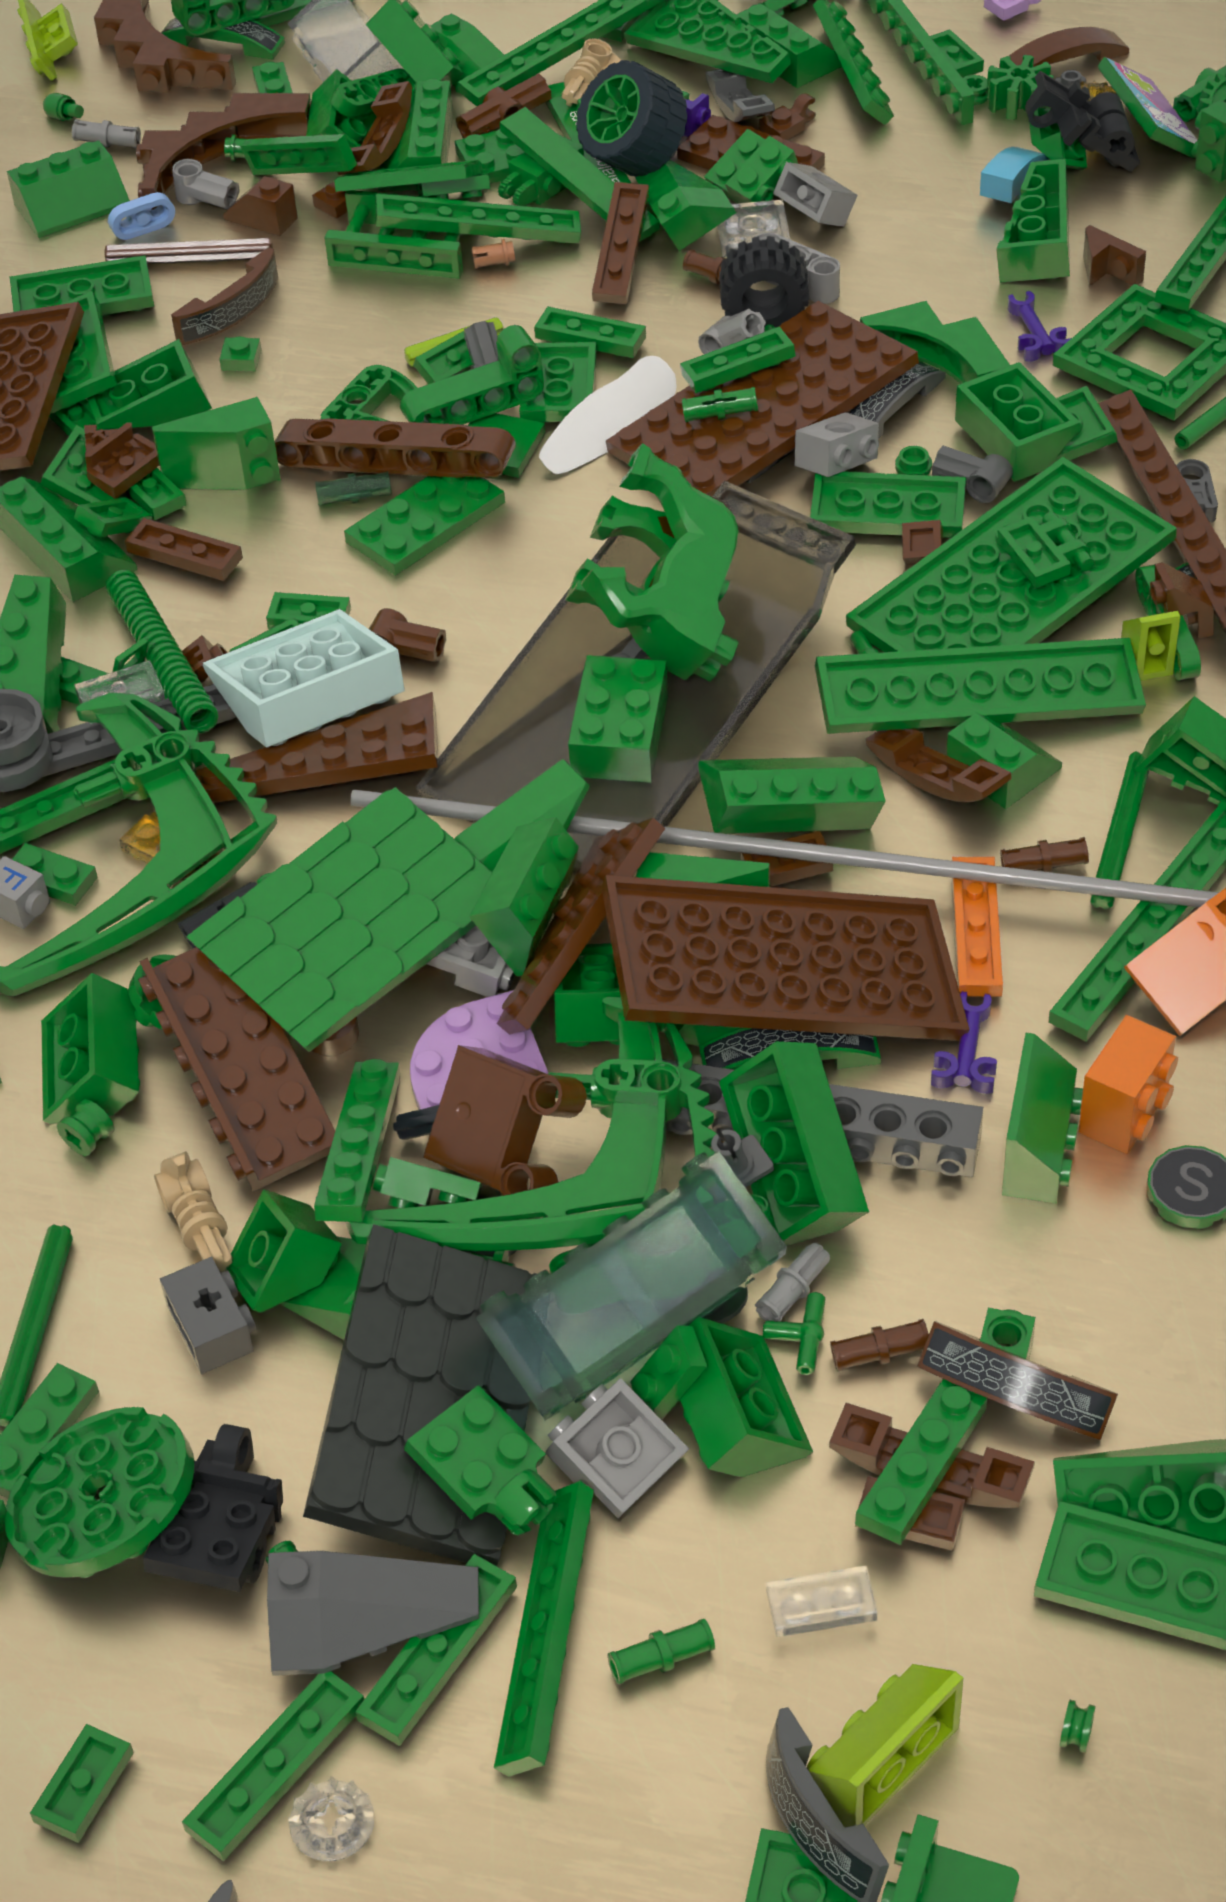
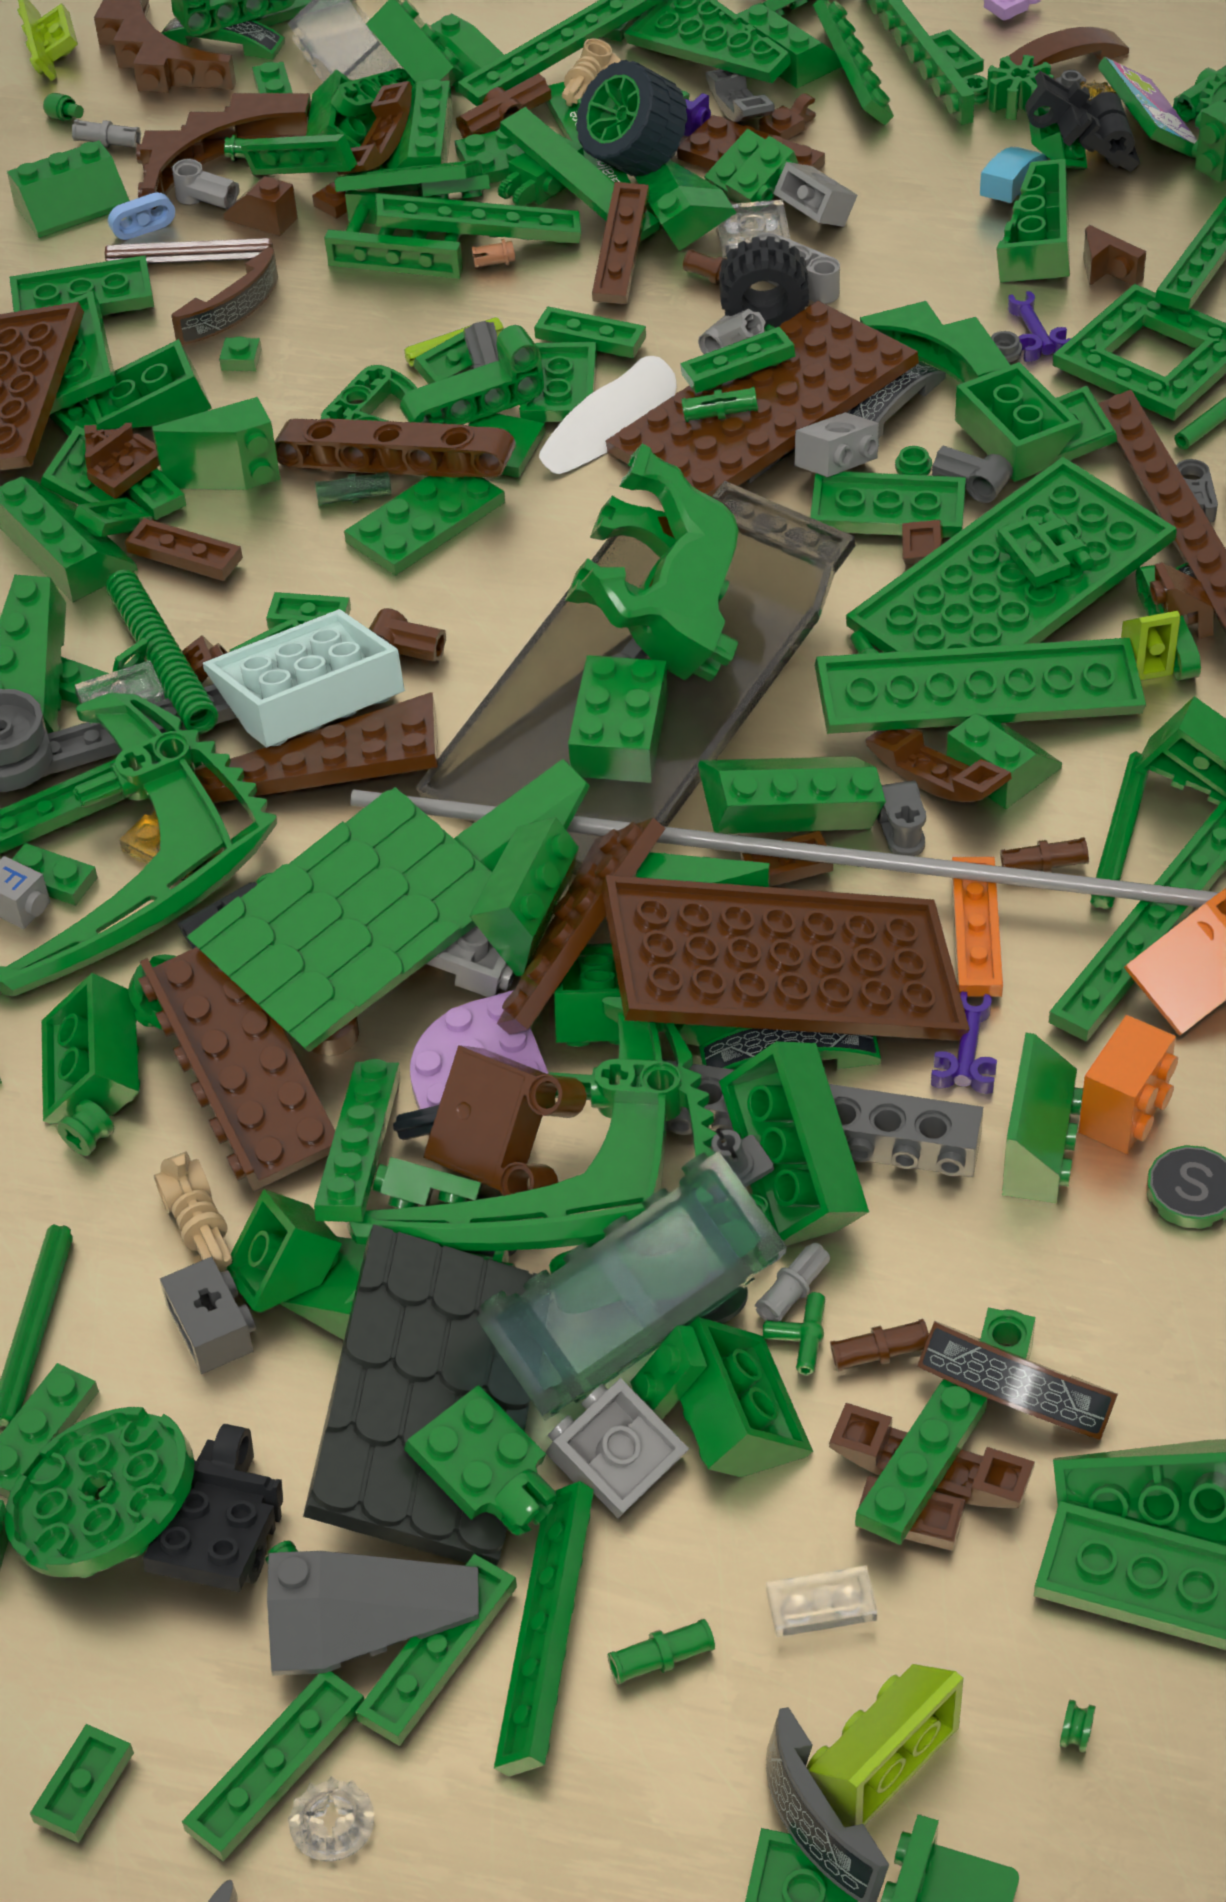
(903, 818): none -> dark grey piece
(1008, 344): none -> dark grey plate

